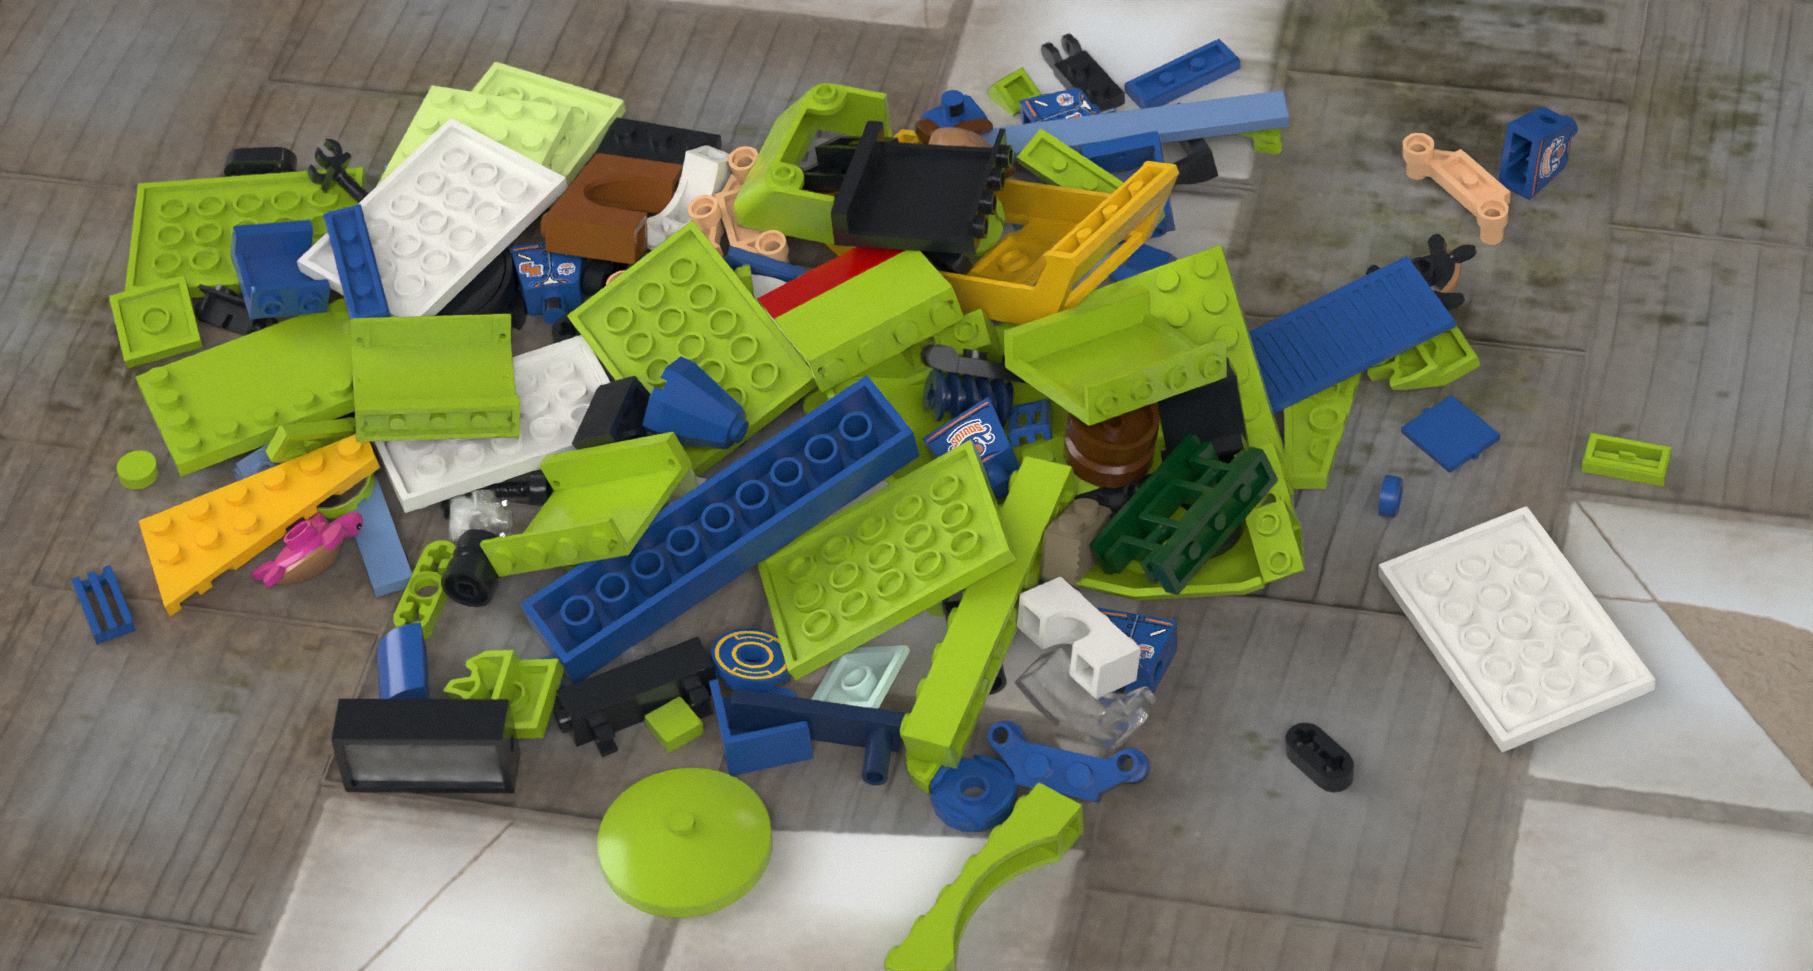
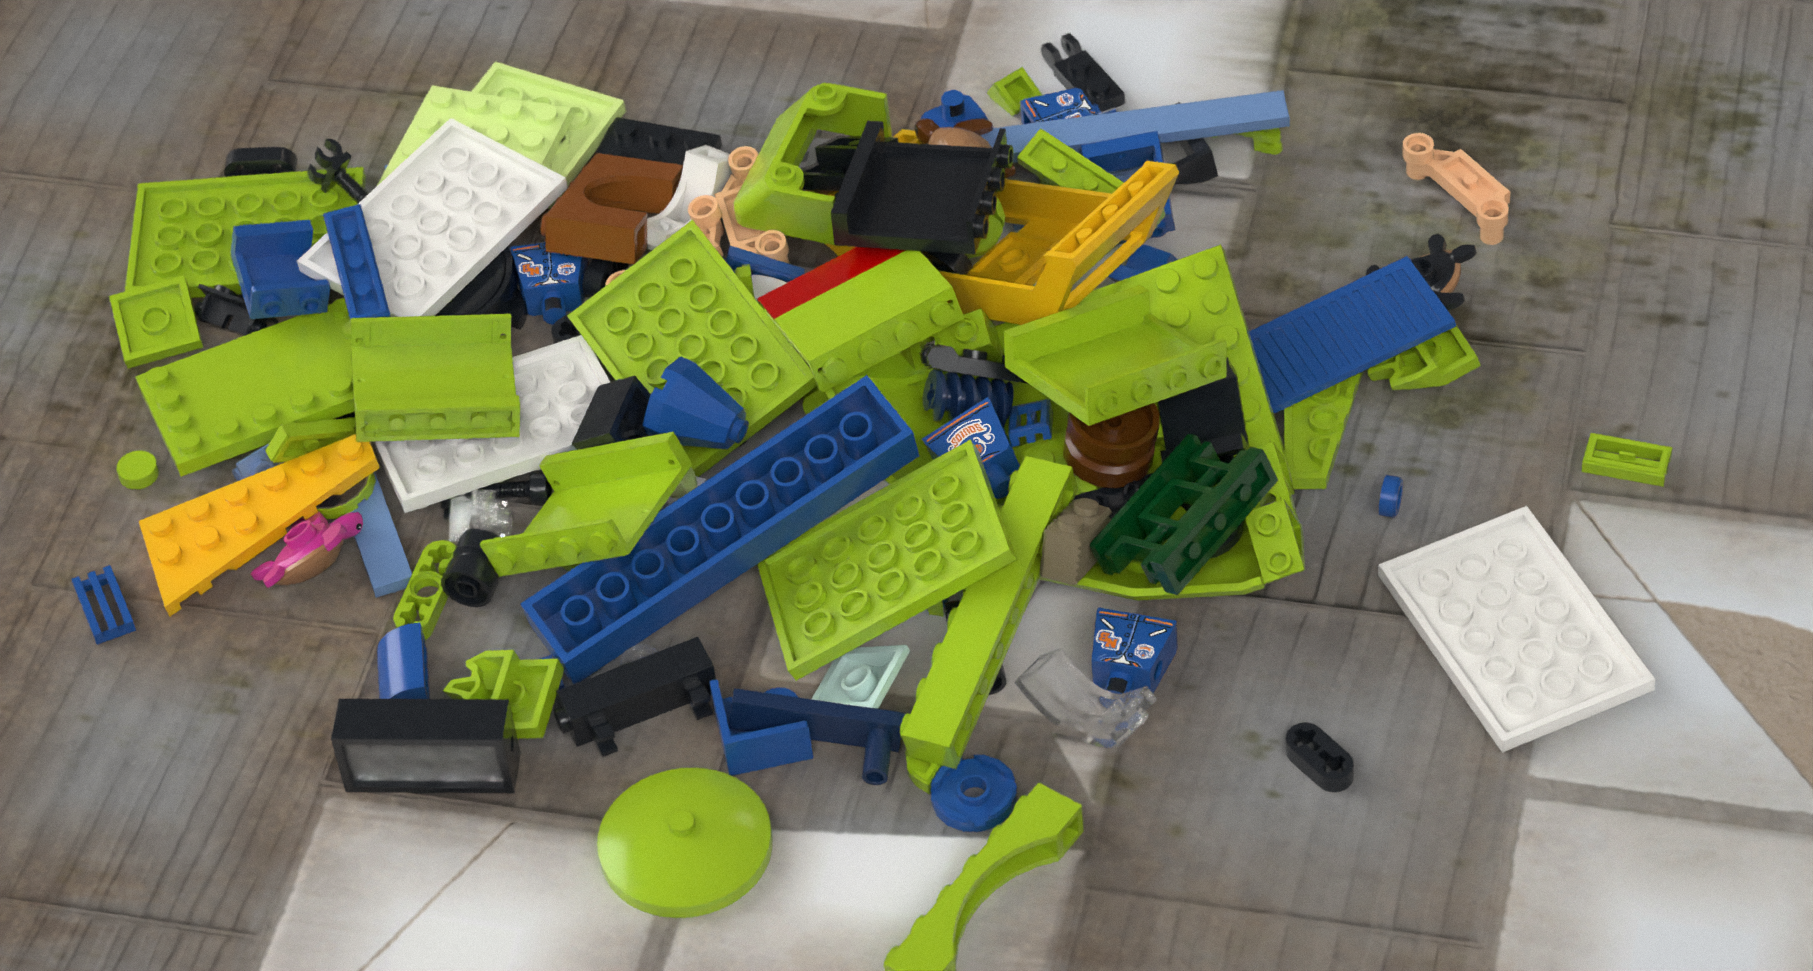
(674, 724): lime tile -> none
(736, 646): blue tile -> none
(1064, 770): blue plate -> none
(1101, 653): white arch -> none
(1182, 75): blue tile -> none
(1450, 433): blue piece -> none
(1535, 150): blue torso -> none

